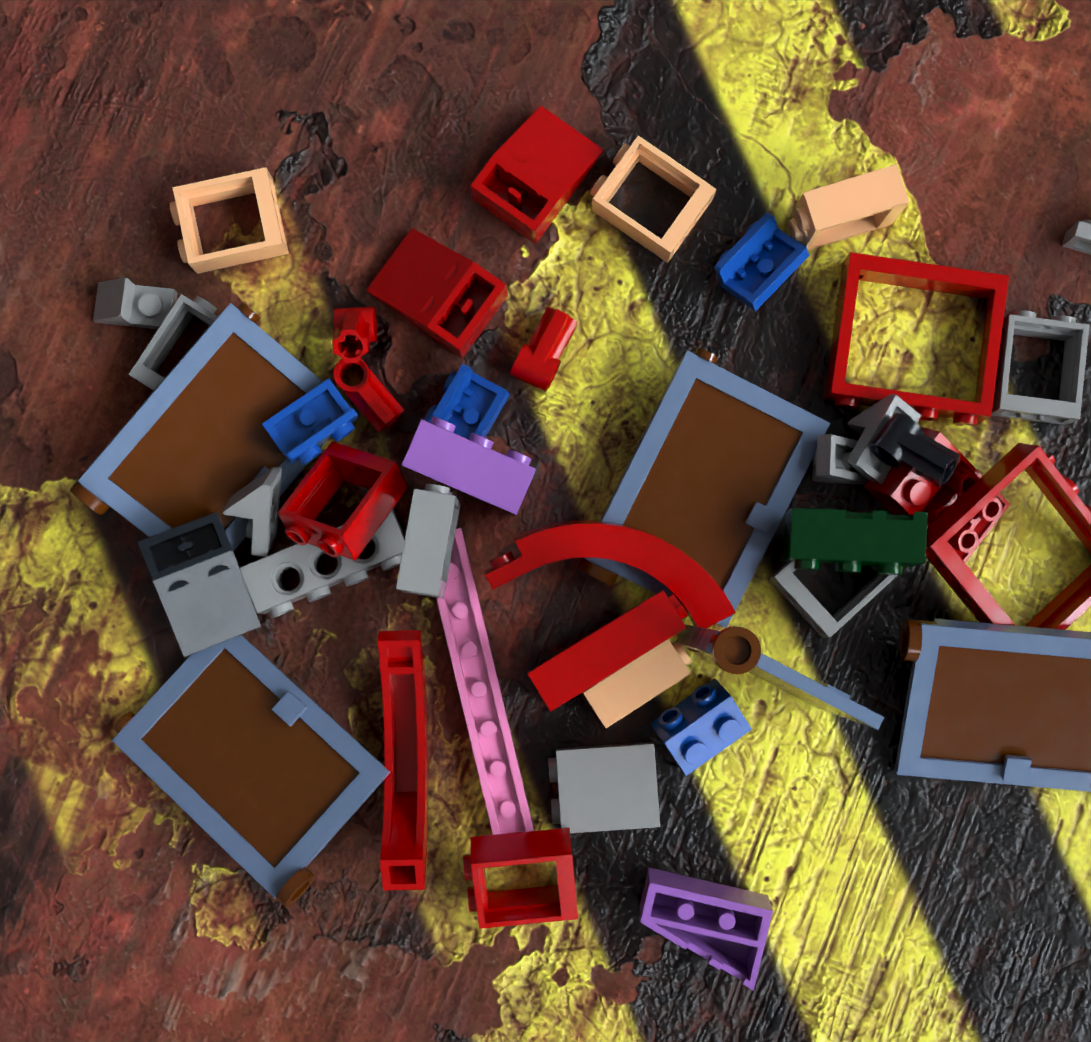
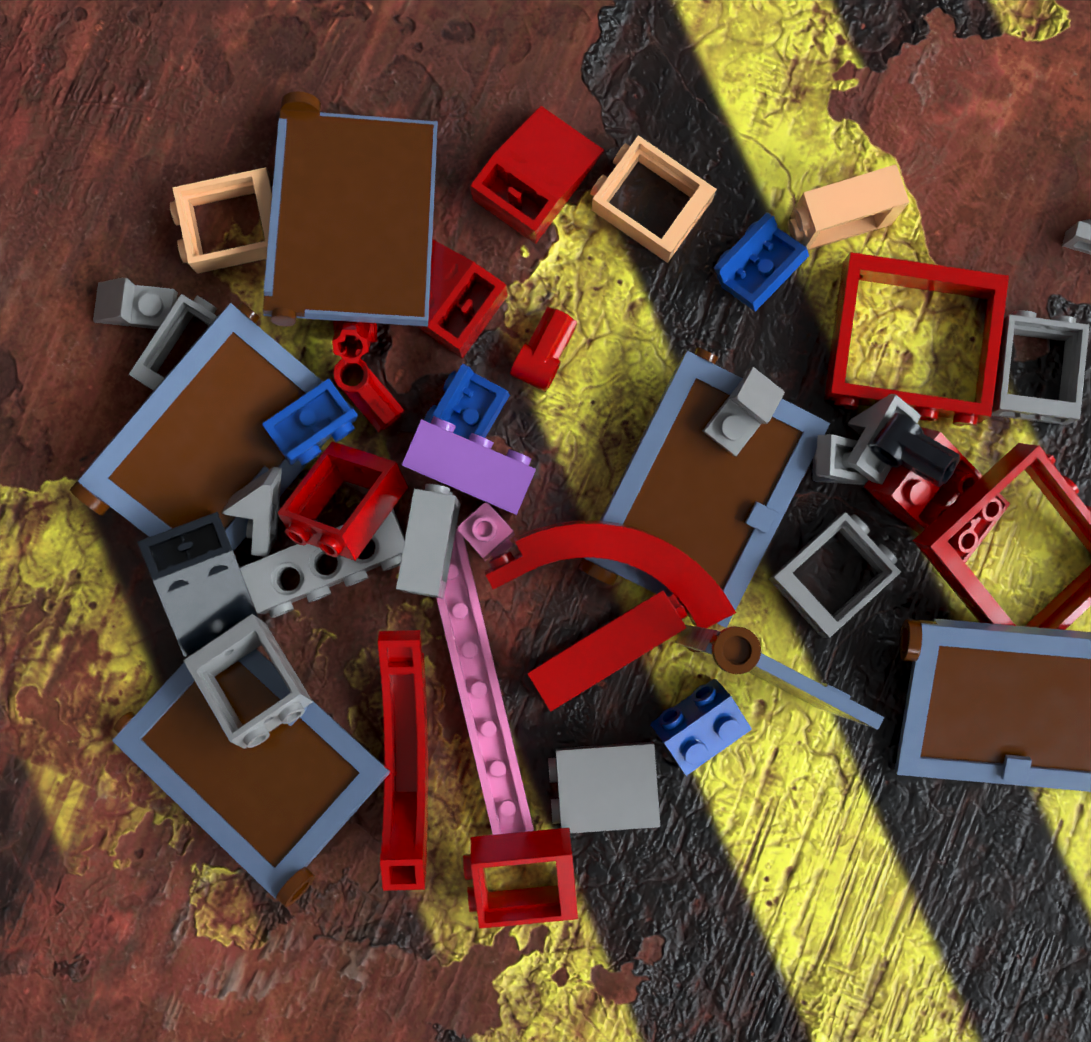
(225, 652): none -> light grey window
(350, 217): none -> reddish brown door
(487, 532): none -> bright pink bracket
(638, 682): light nougat window -> none
(710, 919): medium lavender wedge -> none
(744, 411): none -> light grey slope
(855, 540): dark green wedge -> none

